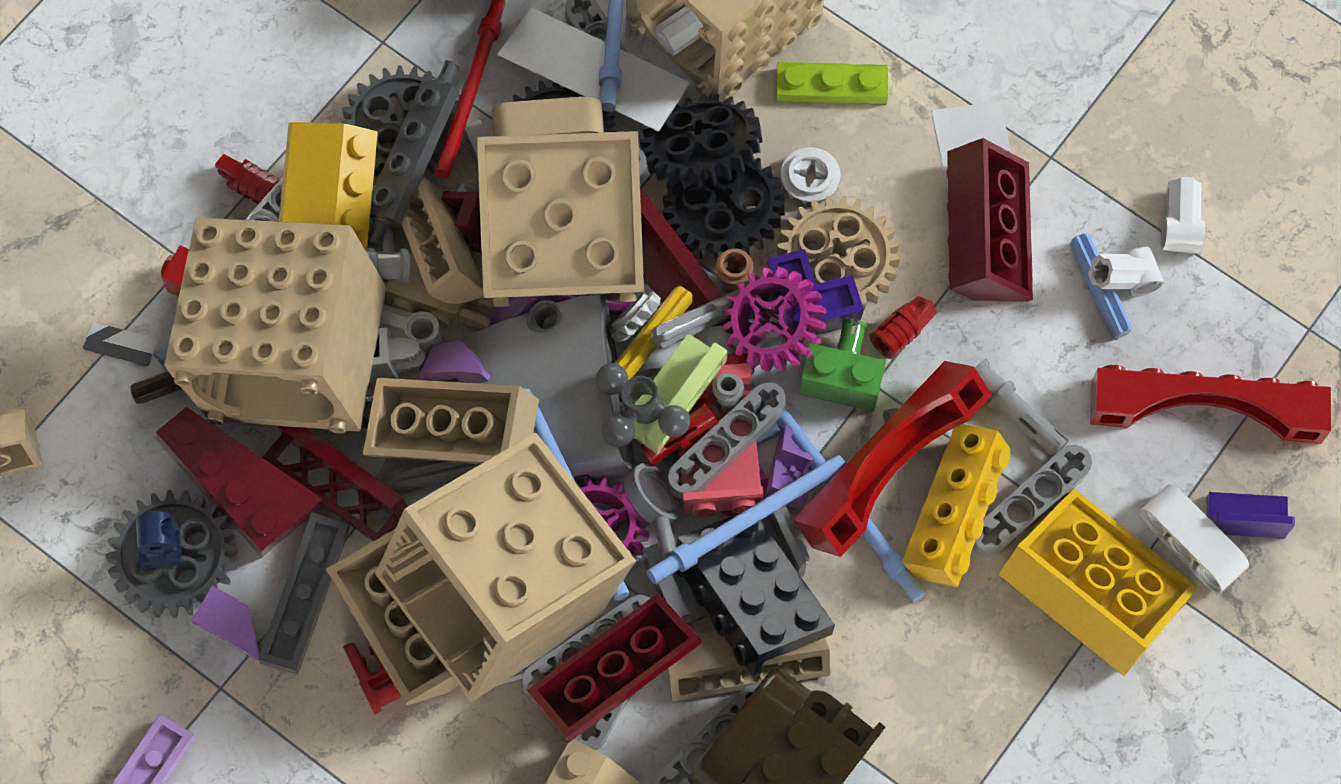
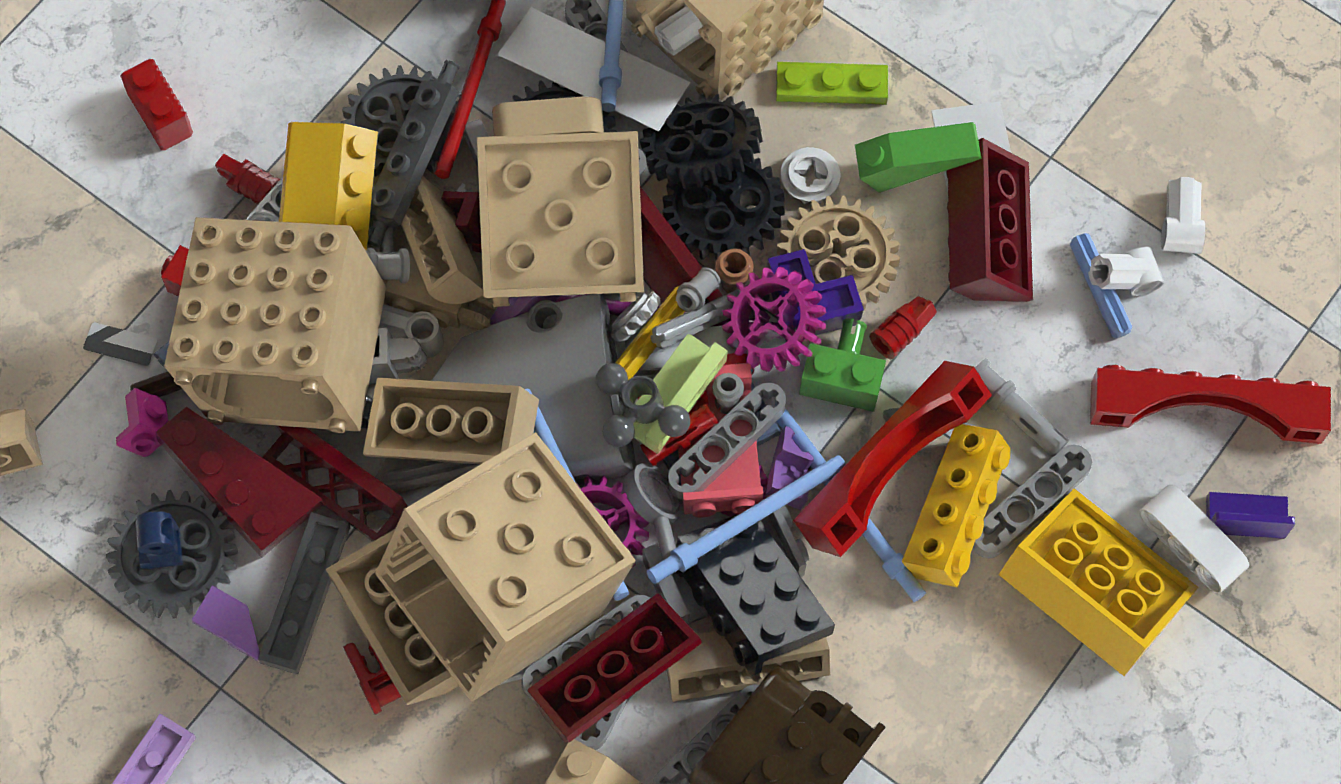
(145, 416): none -> dark pink bracket
(157, 104): none -> red brick
(452, 361): medium lavender slope -> none
(693, 294): none -> light grey pin
(915, 154): none -> bright green slope

